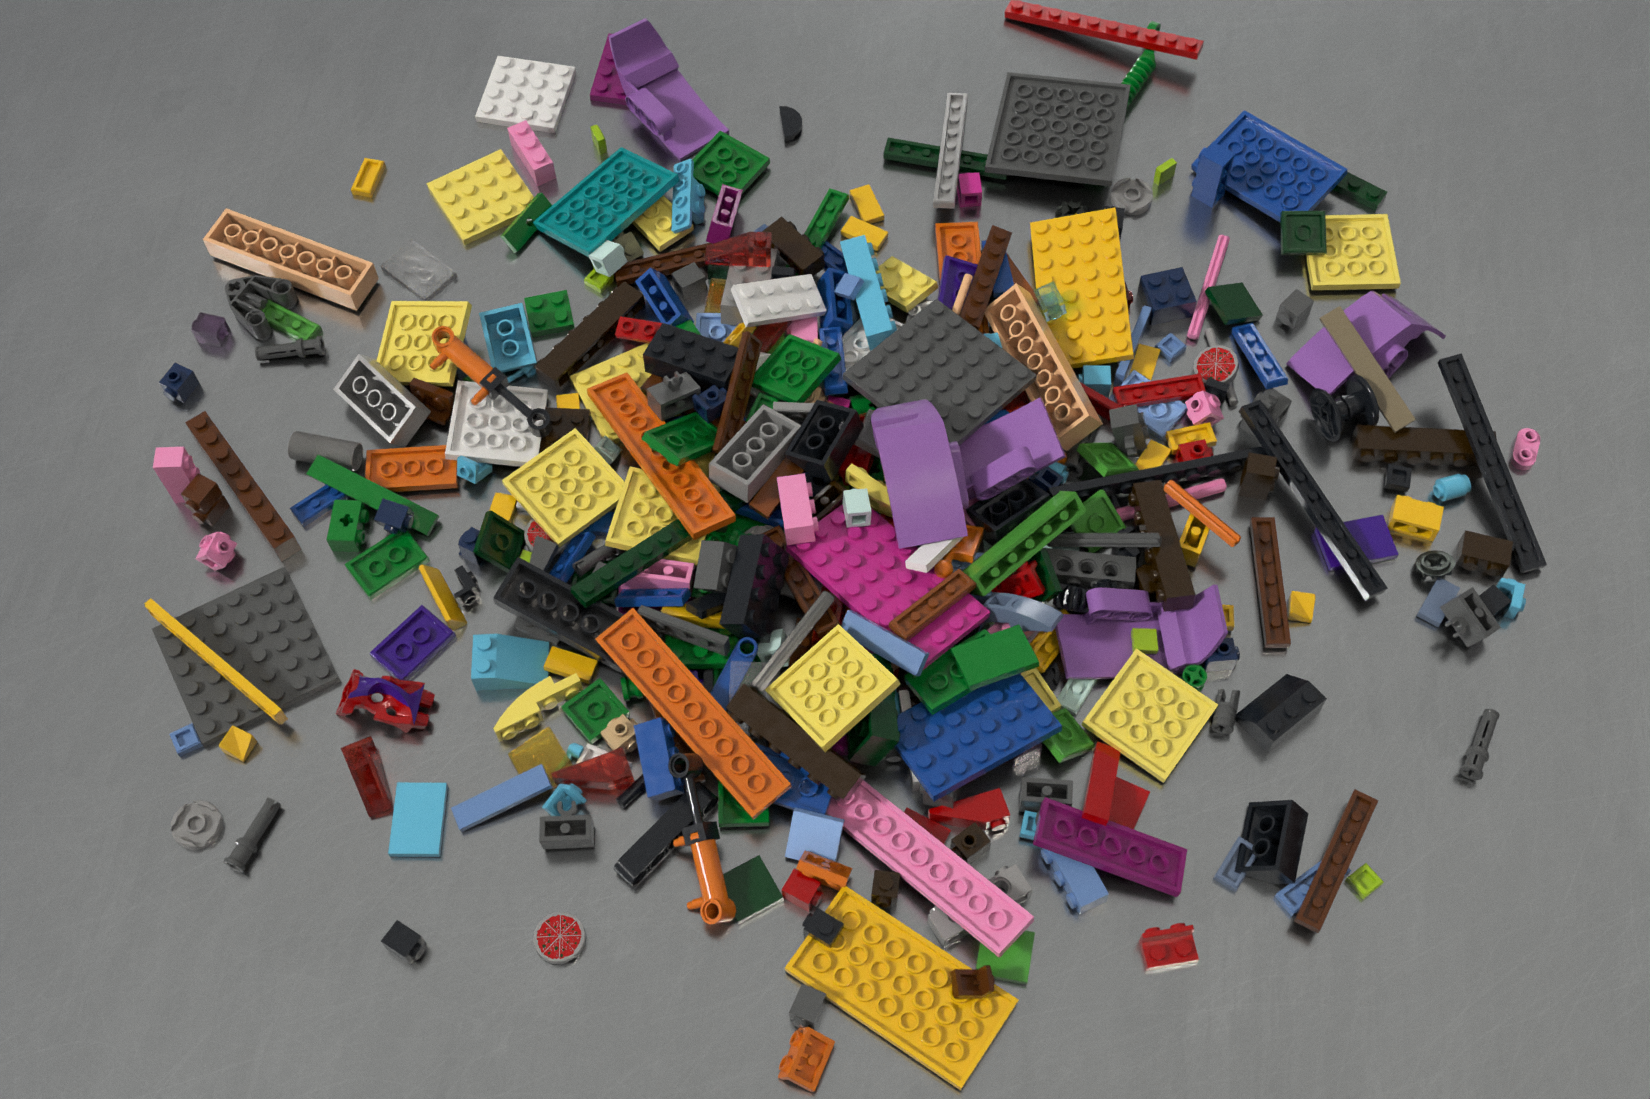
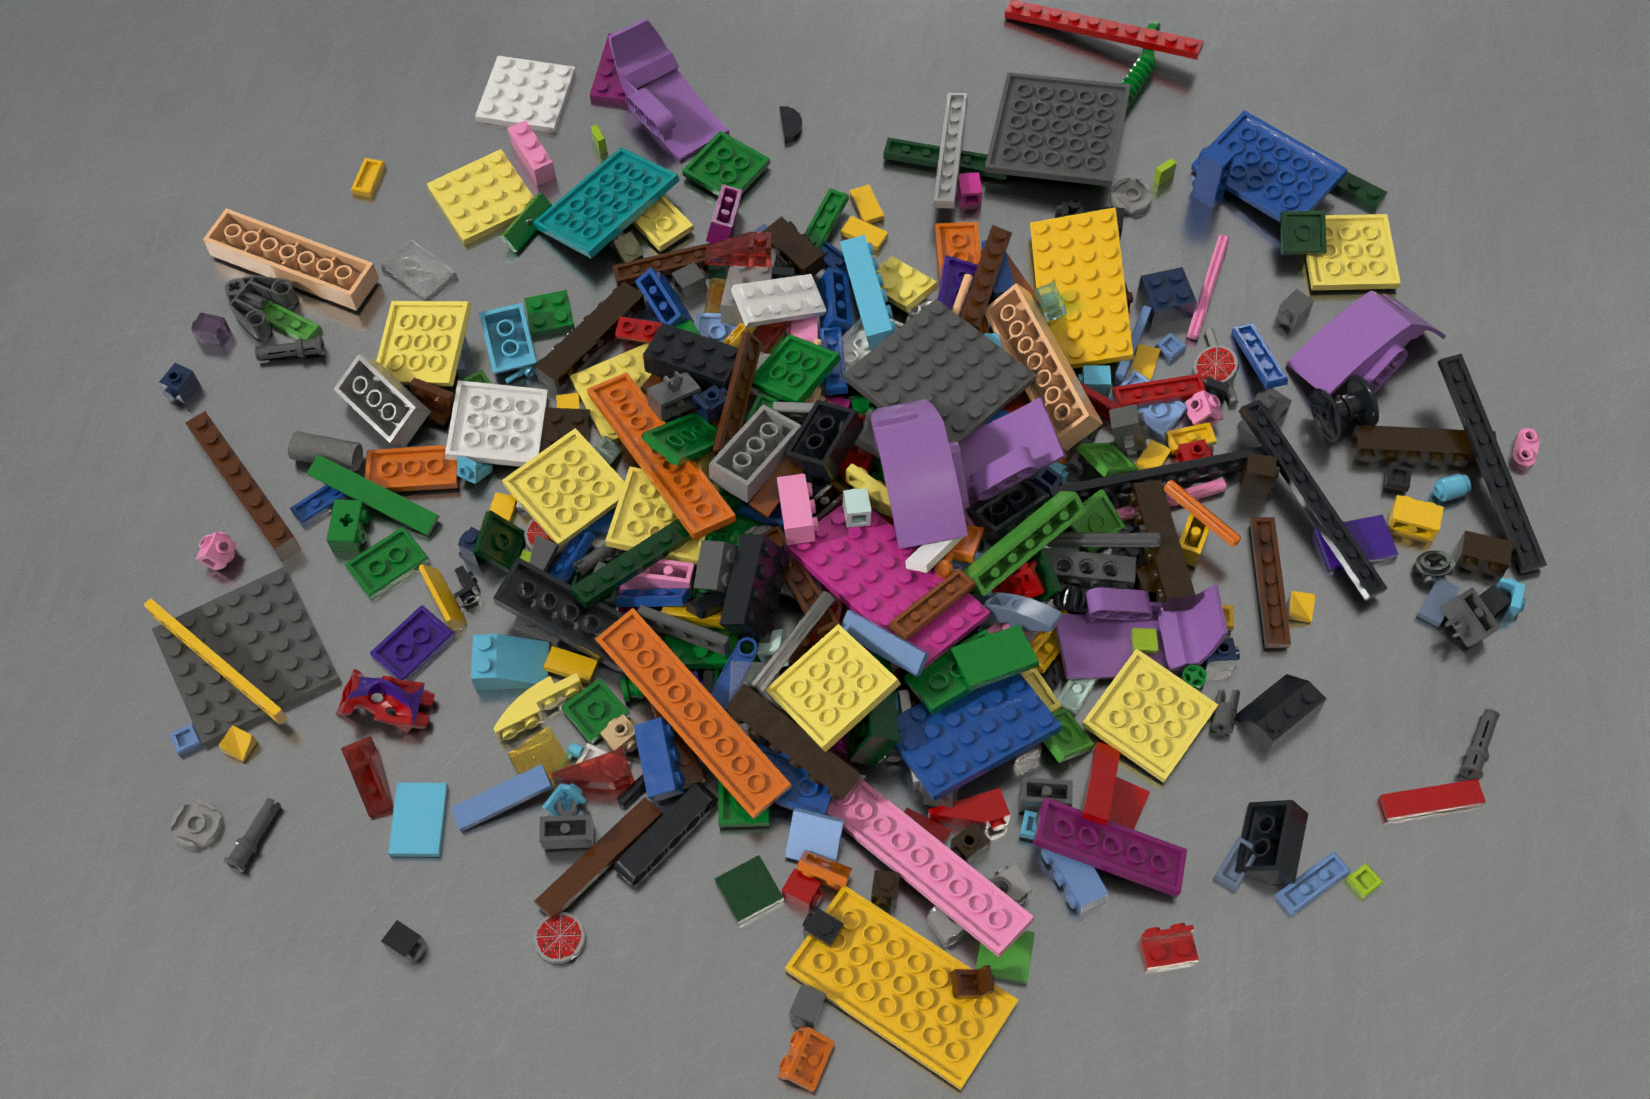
(175, 470): bright pink brick -> none
(205, 500): reddish brown piece -> none
(394, 517): dark blue brick -> none
(490, 379): piece -> none
(598, 281): lime tile -> none
(598, 858): none -> reddish brown tile
(608, 258): light aqua brick -> none
(687, 198): medium azure bracket -> none
(702, 839): piece -> none
(849, 286): medium blue tile -> none
(1233, 303): dark green tile -> none
(1336, 861): reddish brown plate -> none
(1365, 365): dark tan tile -> none
(1432, 799): none -> red tile

